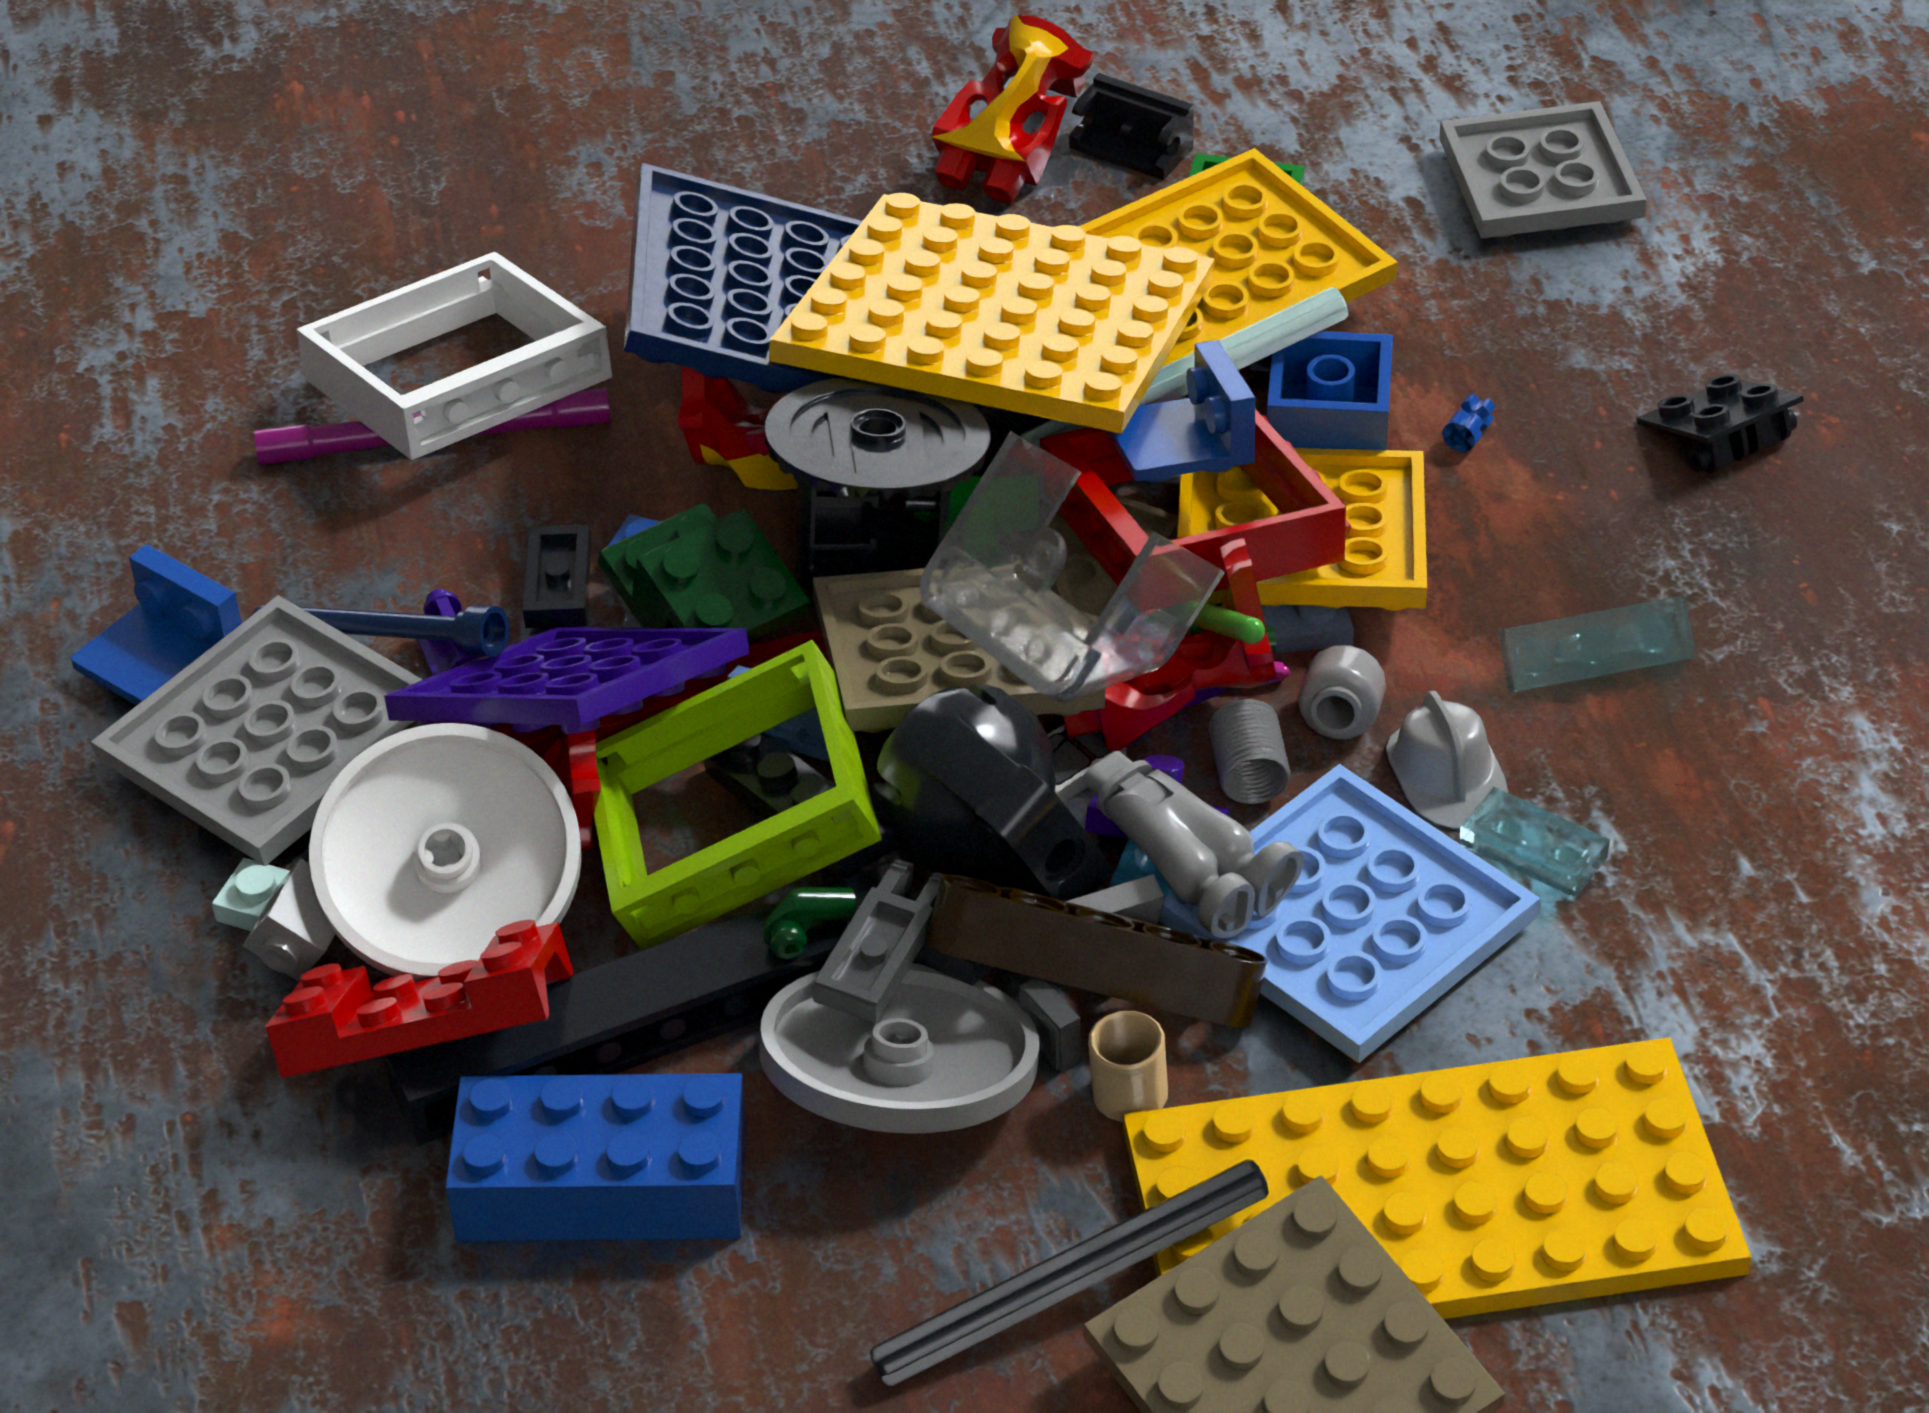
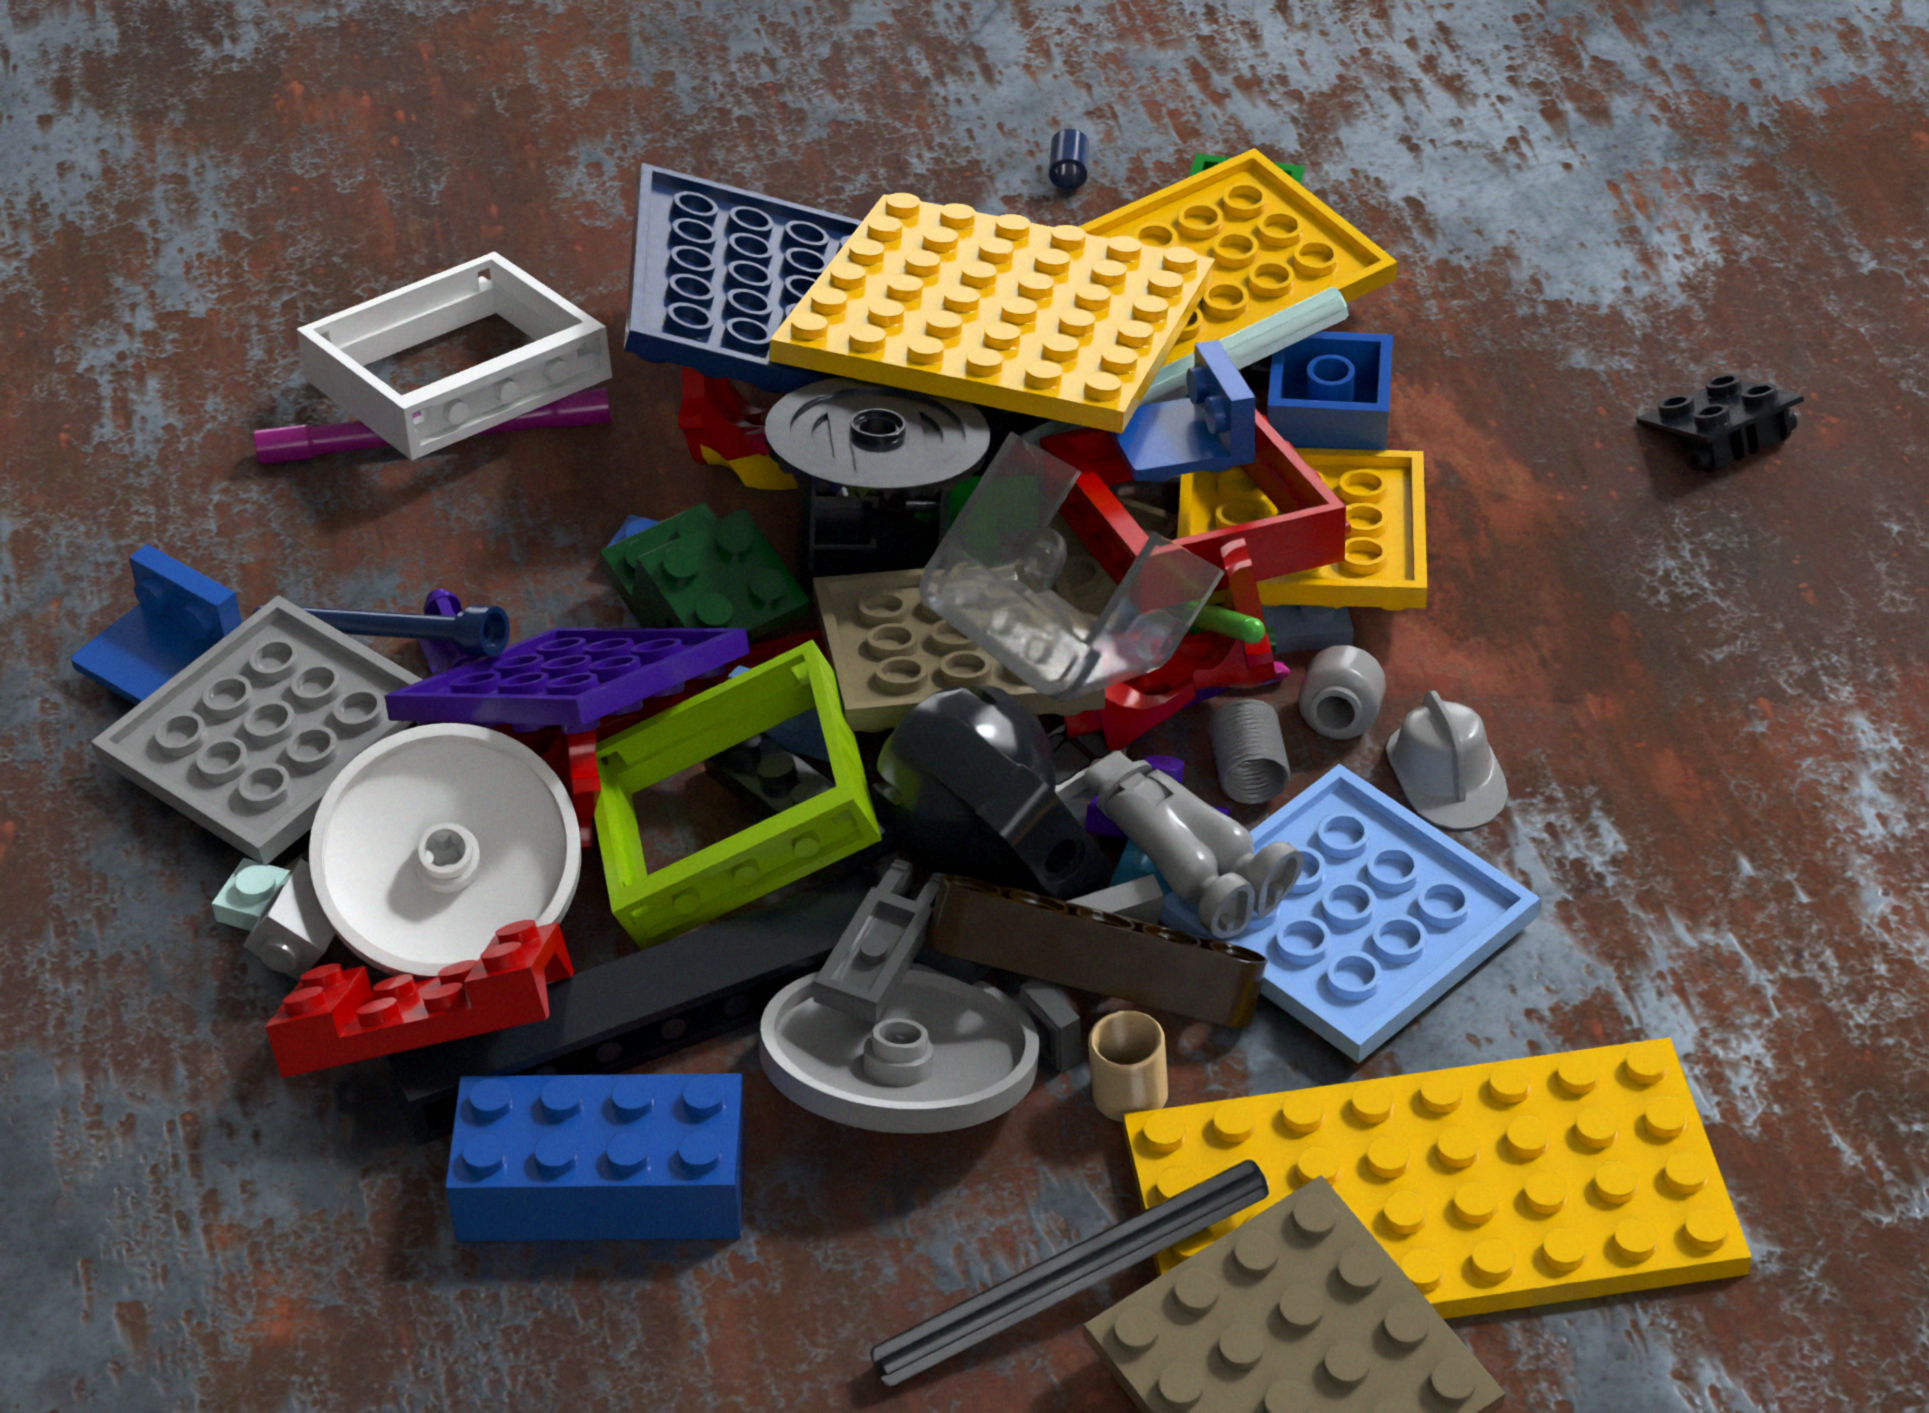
(557, 576): black plate -> none
(797, 912): dark green arm -> none
(995, 141): red hips -> none
(1069, 159): none -> dark blue hinge
(1133, 126): black hinge -> none
(1465, 425): blue piece -> none
(1534, 842): clear light blue plate -> none
(1542, 169): light grey plate -> none
(1596, 643): clear light blue plate -> none

